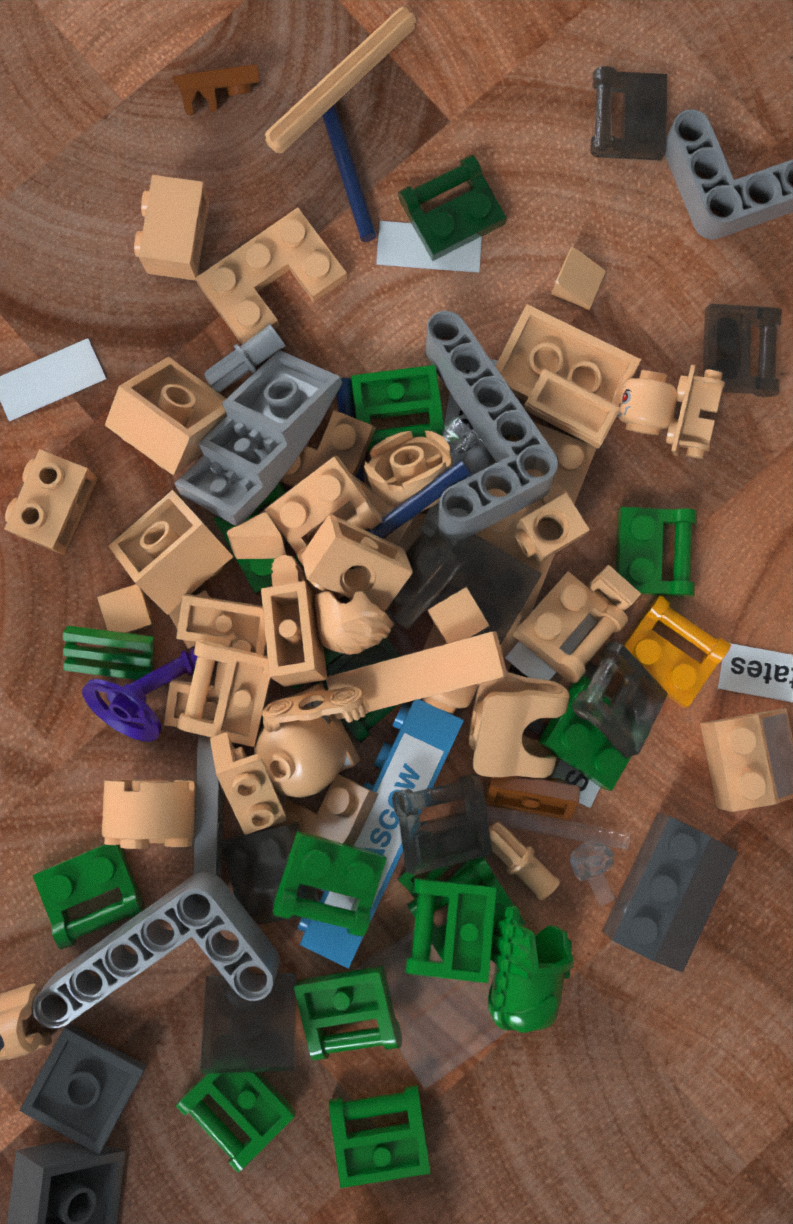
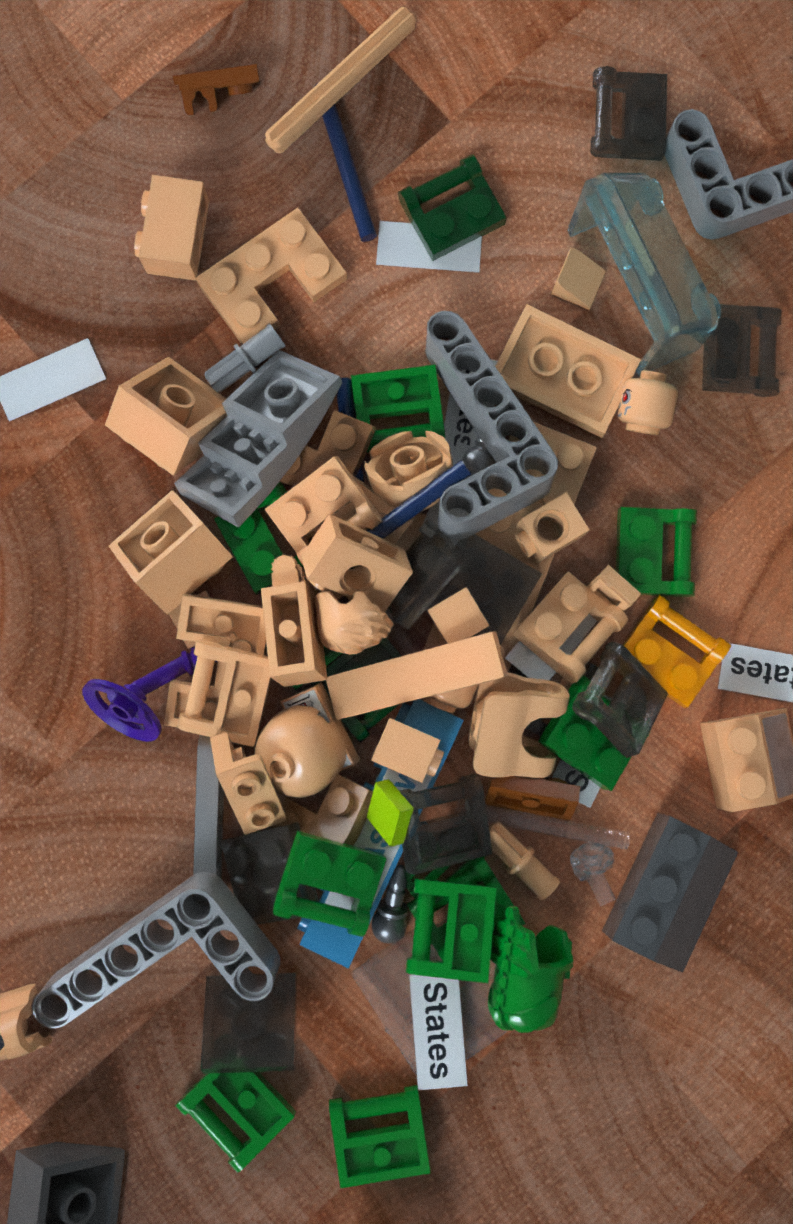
(50, 501): light nougat brick -> none
(83, 1088): dark grey plate -> none
(84, 879): green plate -> none
(107, 660): green tile -> none
(126, 610): light nougat tile -> none
(148, 812): light nougat brick -> none
(256, 539): light nougat slope -> none
(343, 700): light nougat piece -> none
(344, 1000): green plate -> none
(389, 812): none -> lime tile
(390, 922): none -> flat silver bar
(408, 751): none -> light nougat brick
(438, 1032): none -> white sticker
(459, 436): clear hinge -> none
(571, 408): light nougat tile -> none
(651, 262): none -> clear light blue windscreen
(696, 394): light nougat hinge -> none

